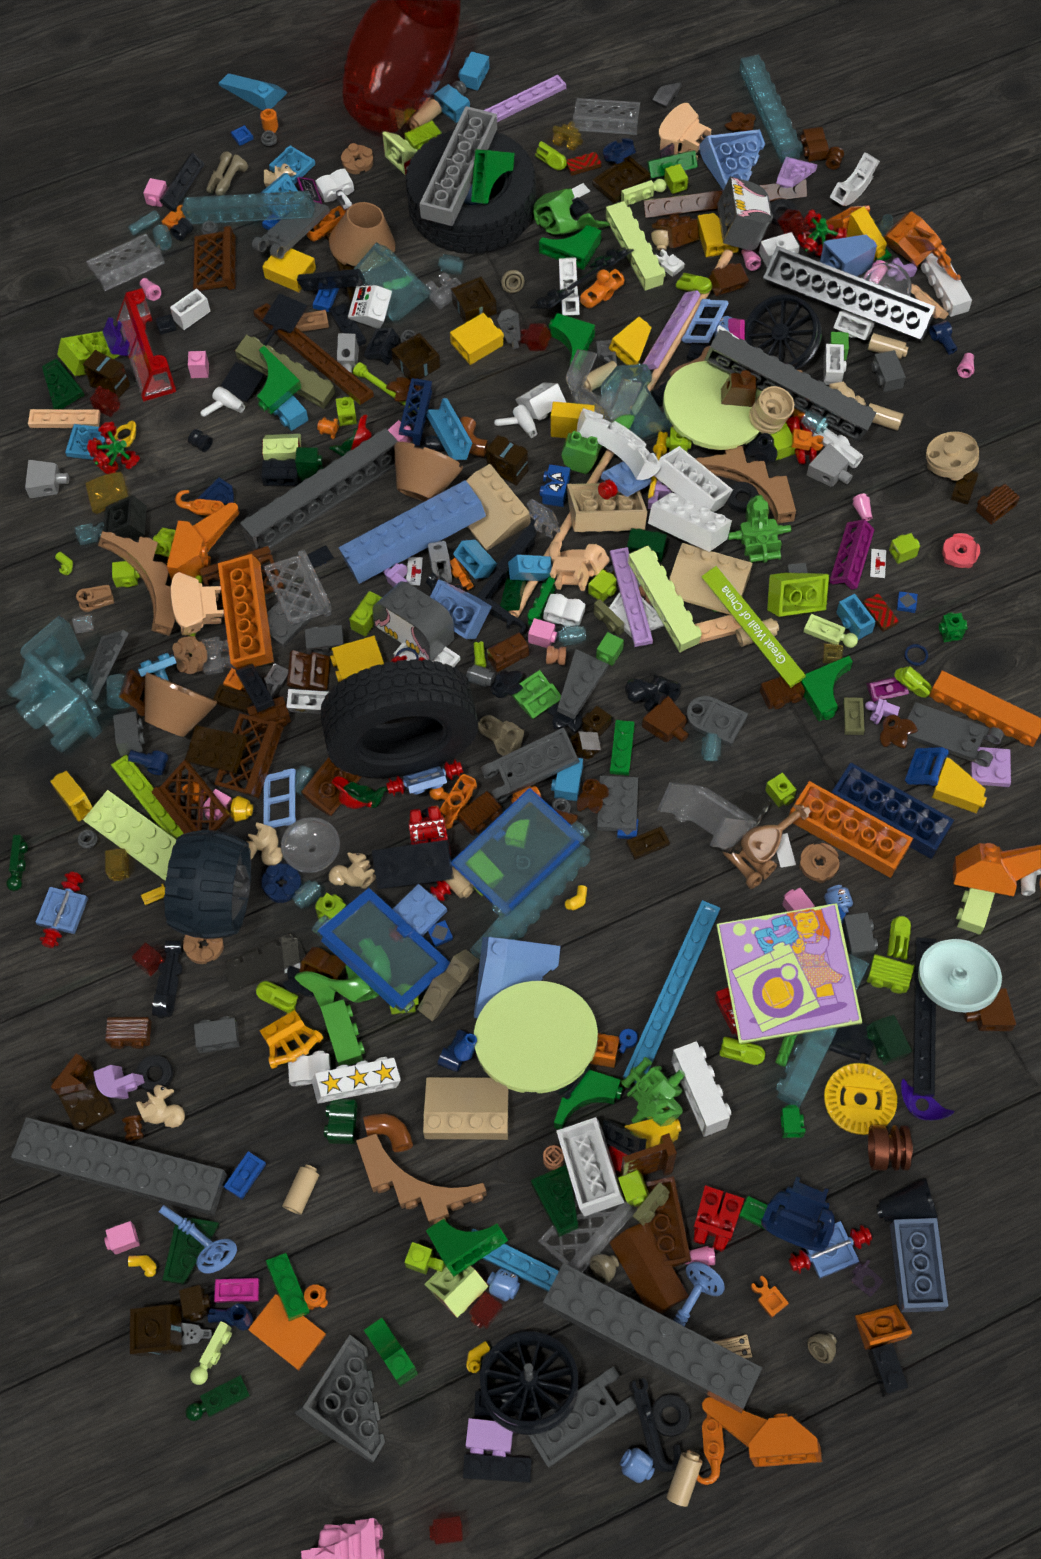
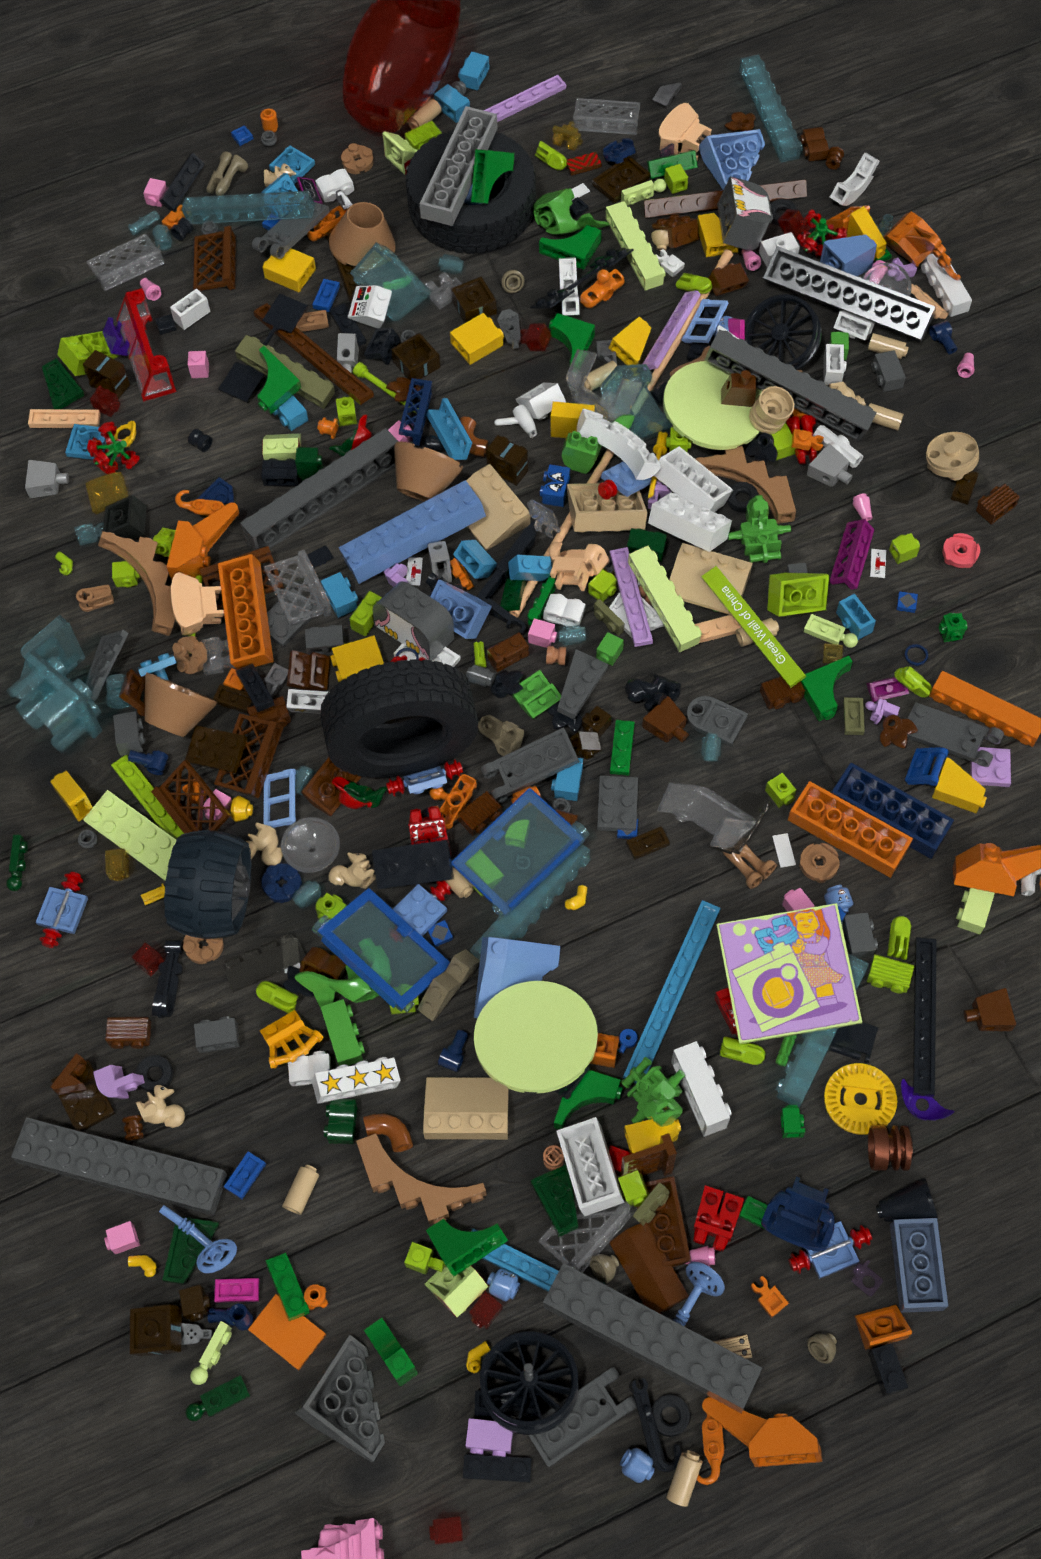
(83, 623): clear slope -> none
(223, 398): white piece -> none
(256, 92): dark azure wedge -> none
(331, 280): black plate -> none
(339, 594): none -> dark azure brick
(465, 1048): blue cone -> none
(592, 795): reddish brown plate -> none
(622, 1138): black plate -> none
(763, 841): medium nougat piece -> none
(794, 171): lavender wing -> none
(814, 422): clear light blue brick -> none
(880, 612): tile -> none
(888, 1039): clear green brick -> none
(959, 975): light aqua dish -> none

